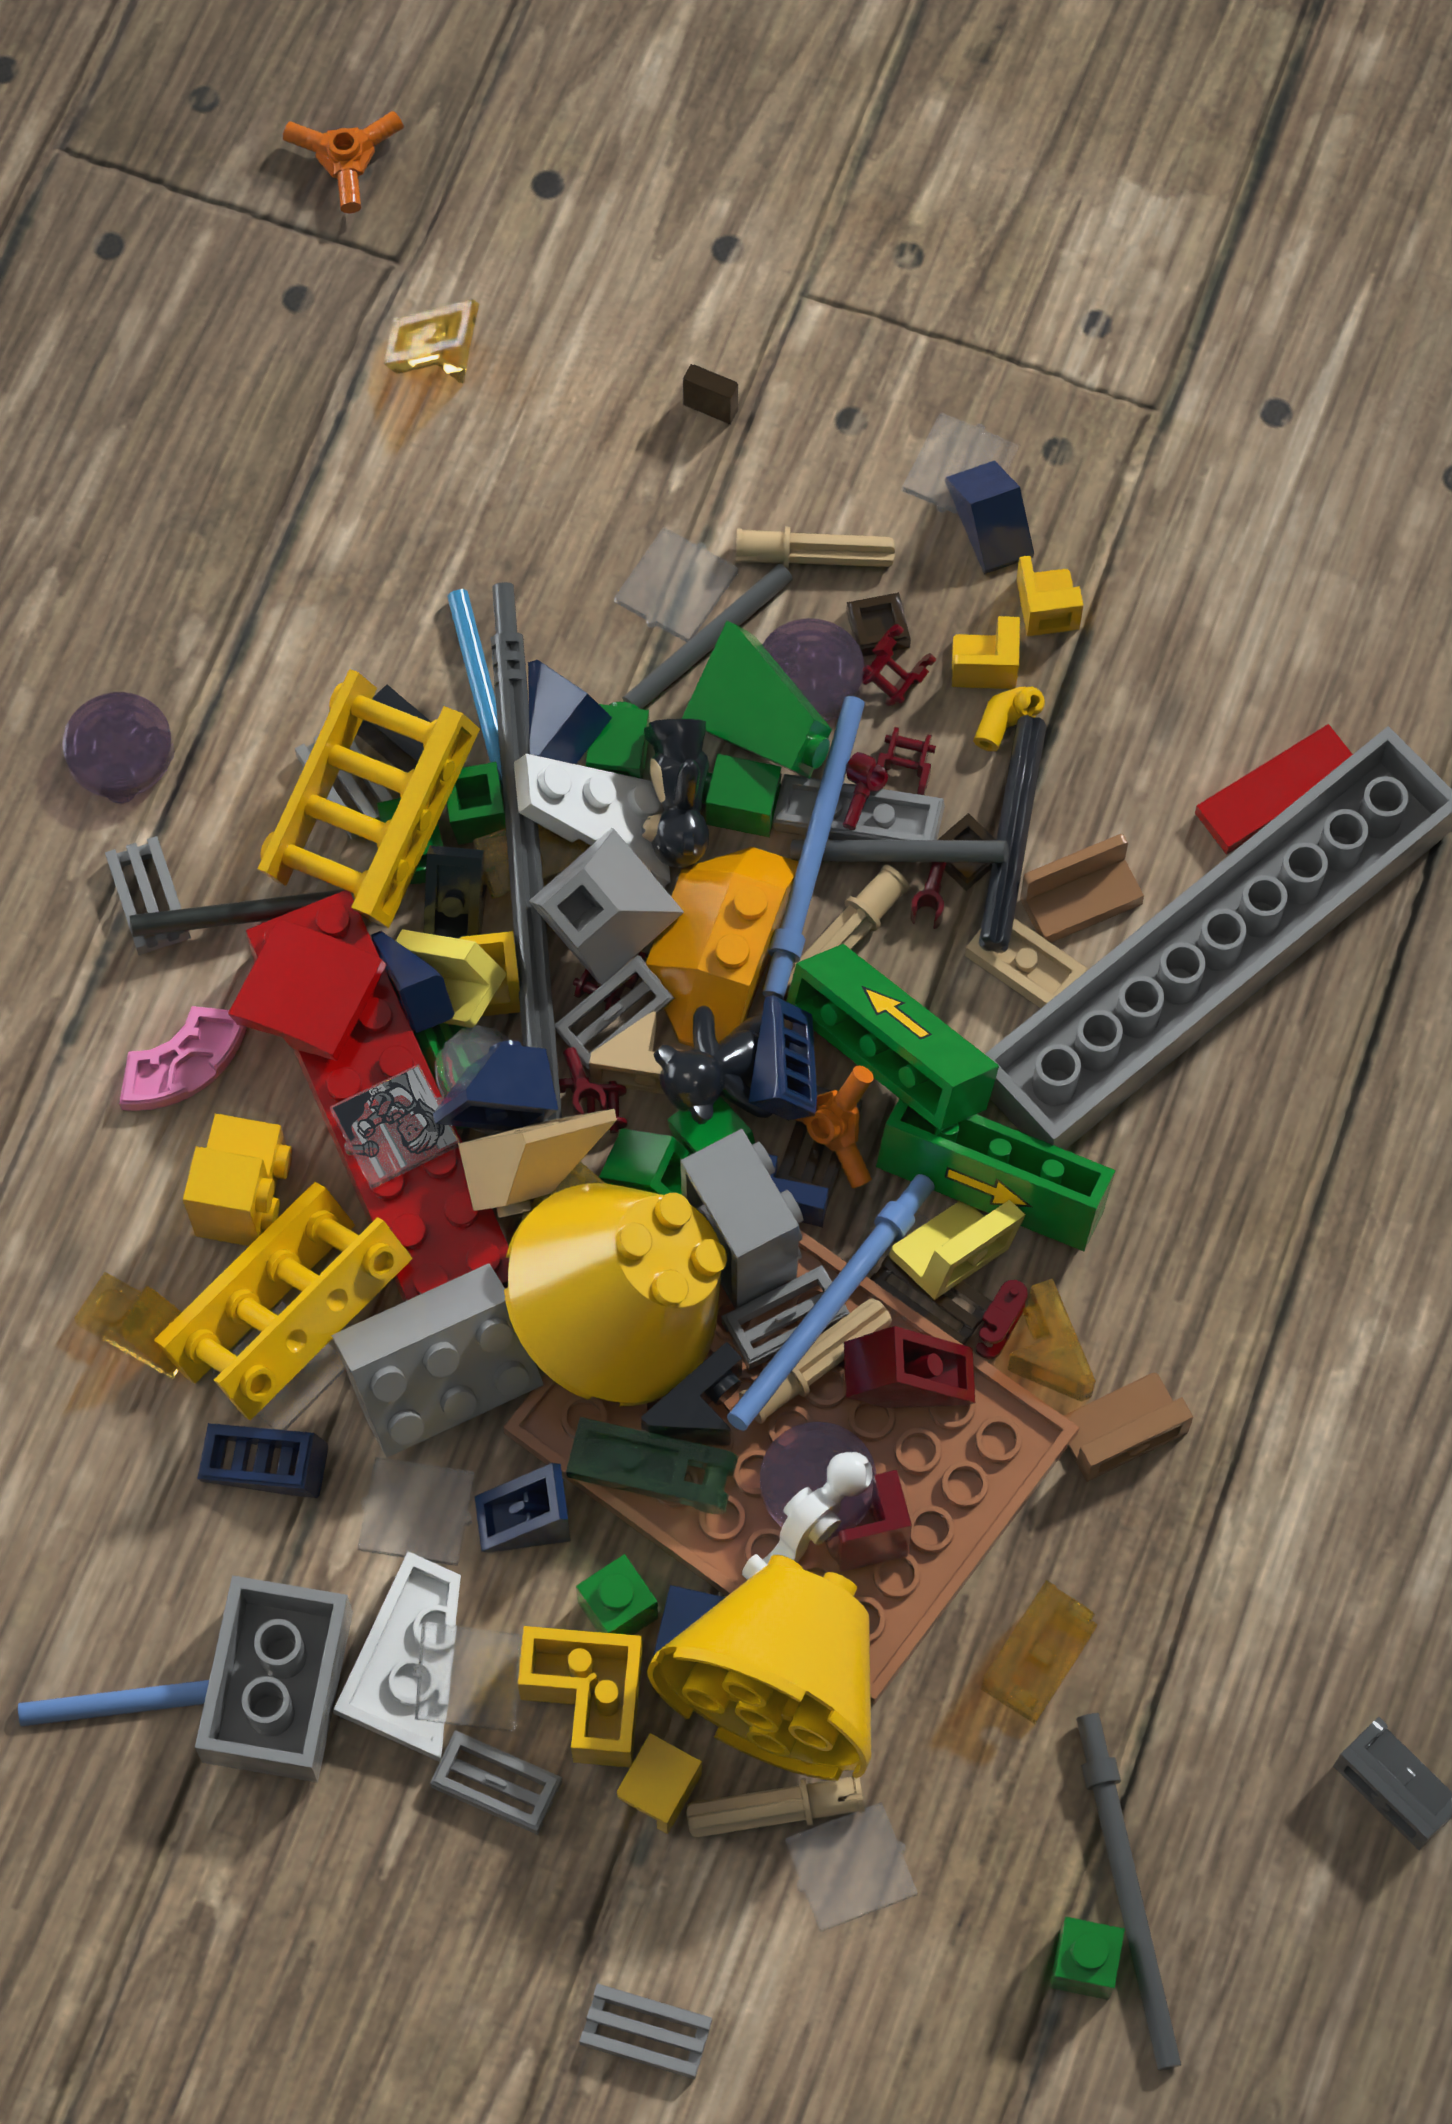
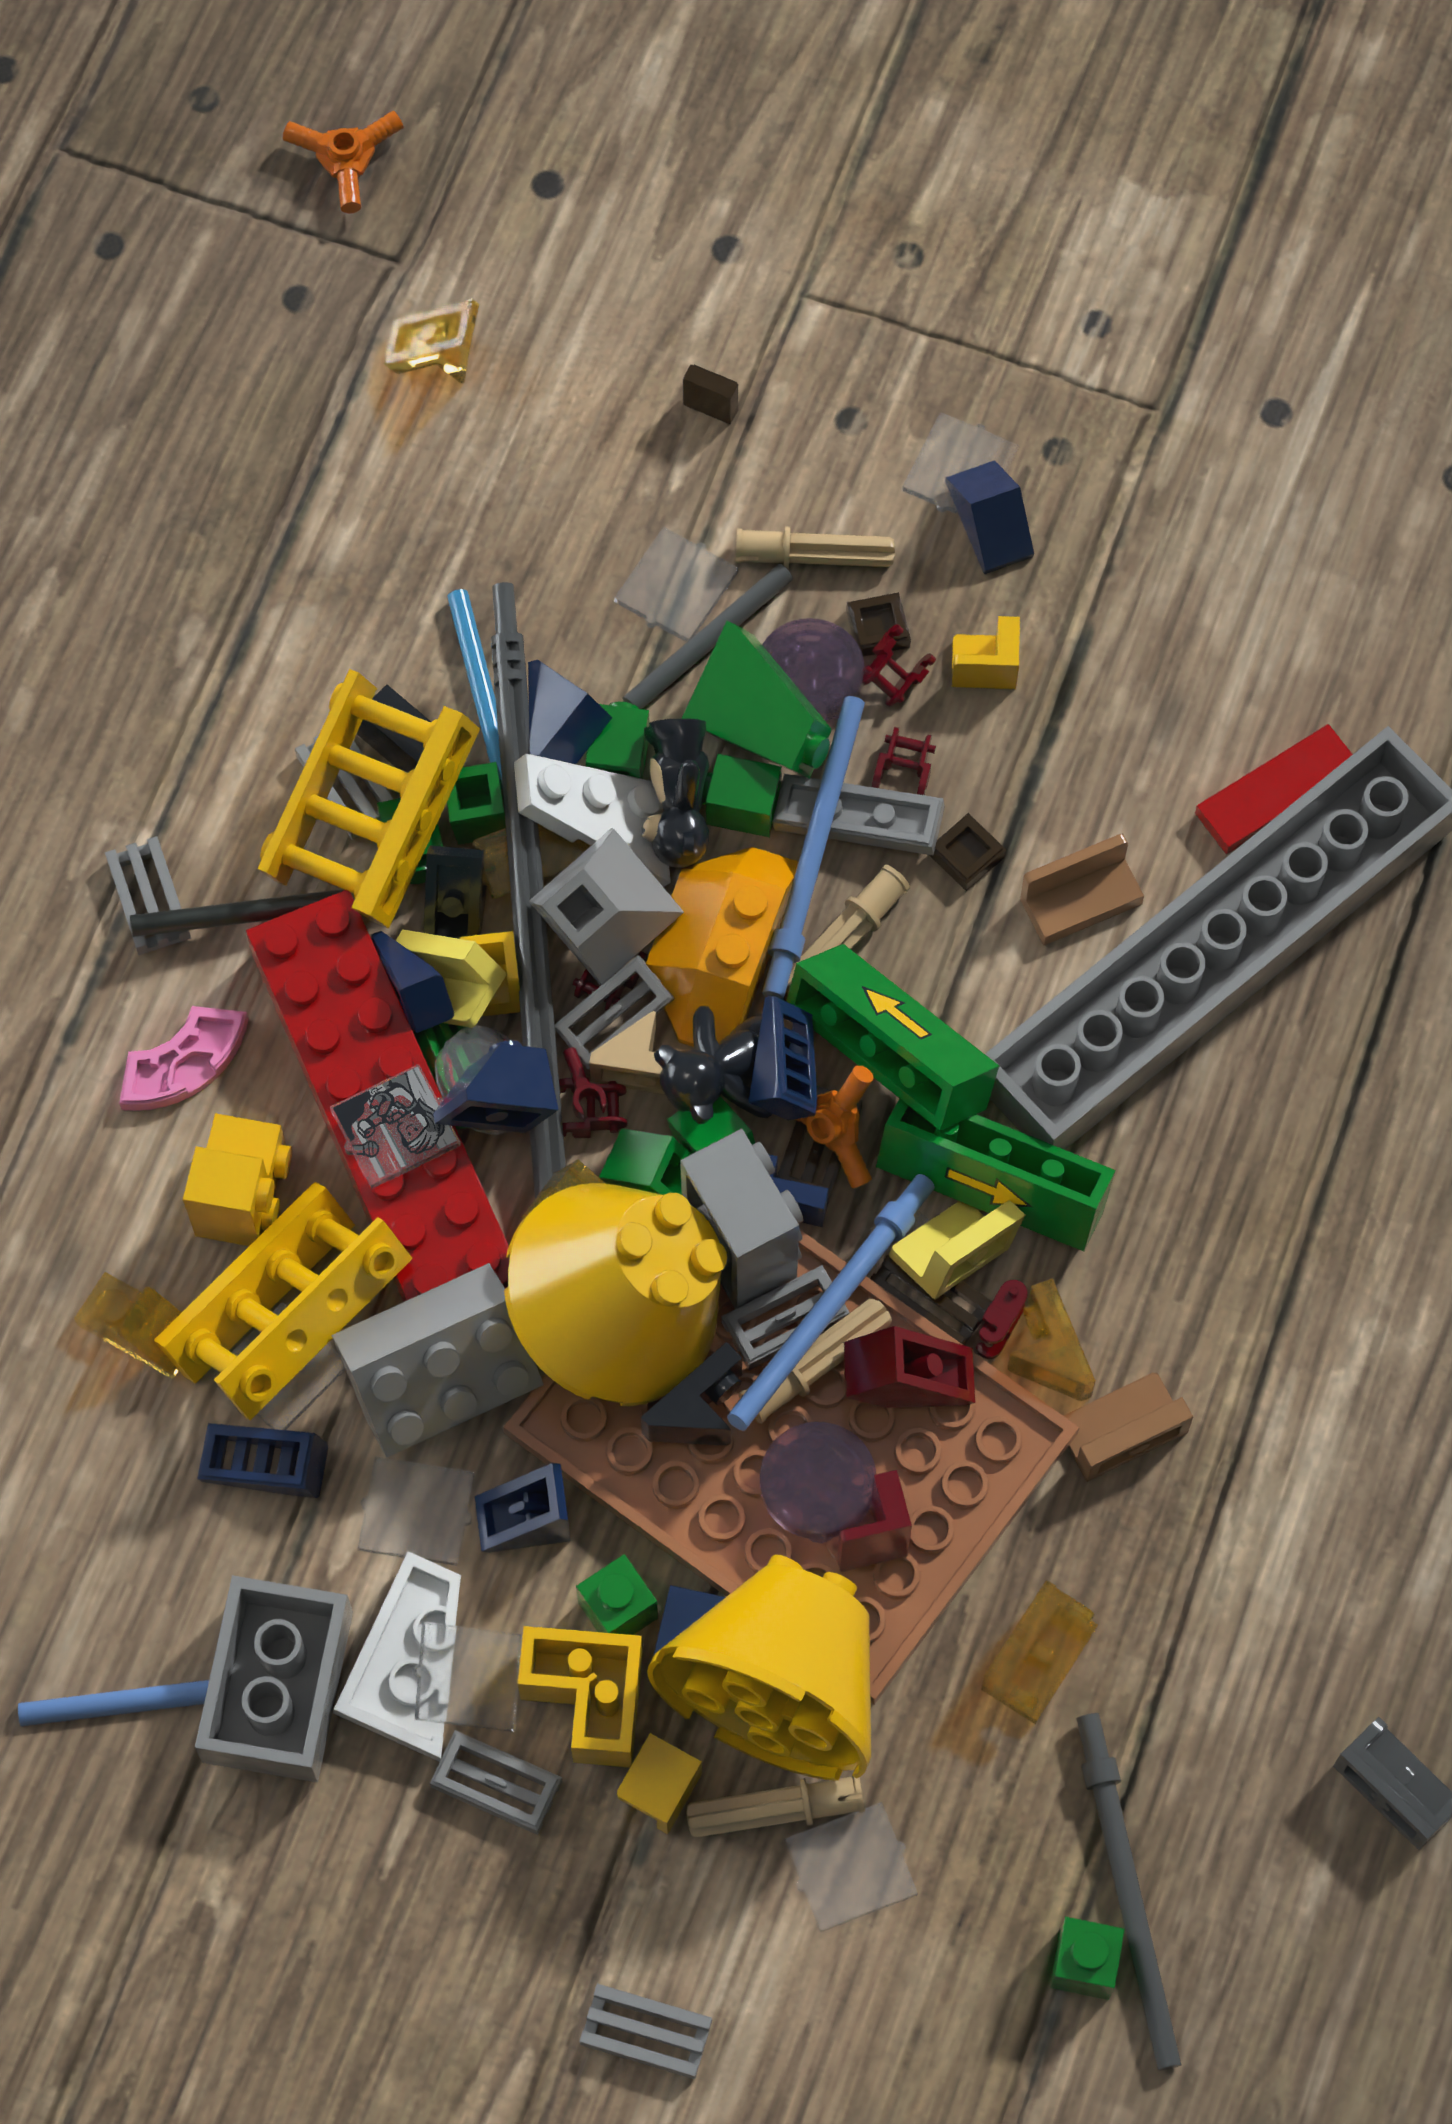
(118, 745): clear purple tile -> none
(307, 989): red slope -> none
(528, 1160): tan slope -> none
(650, 1464): clear green plate -> none
(815, 1513): white piece -> none
(868, 777): dark red hand -> none
(910, 851): dark grey bar -> none
(931, 894): dark red hand -> none
(1003, 712): yellow arm -> none
(1014, 829): black axle -> none
(1028, 965): tan plate -> none
(1048, 599): yellow panel -> none

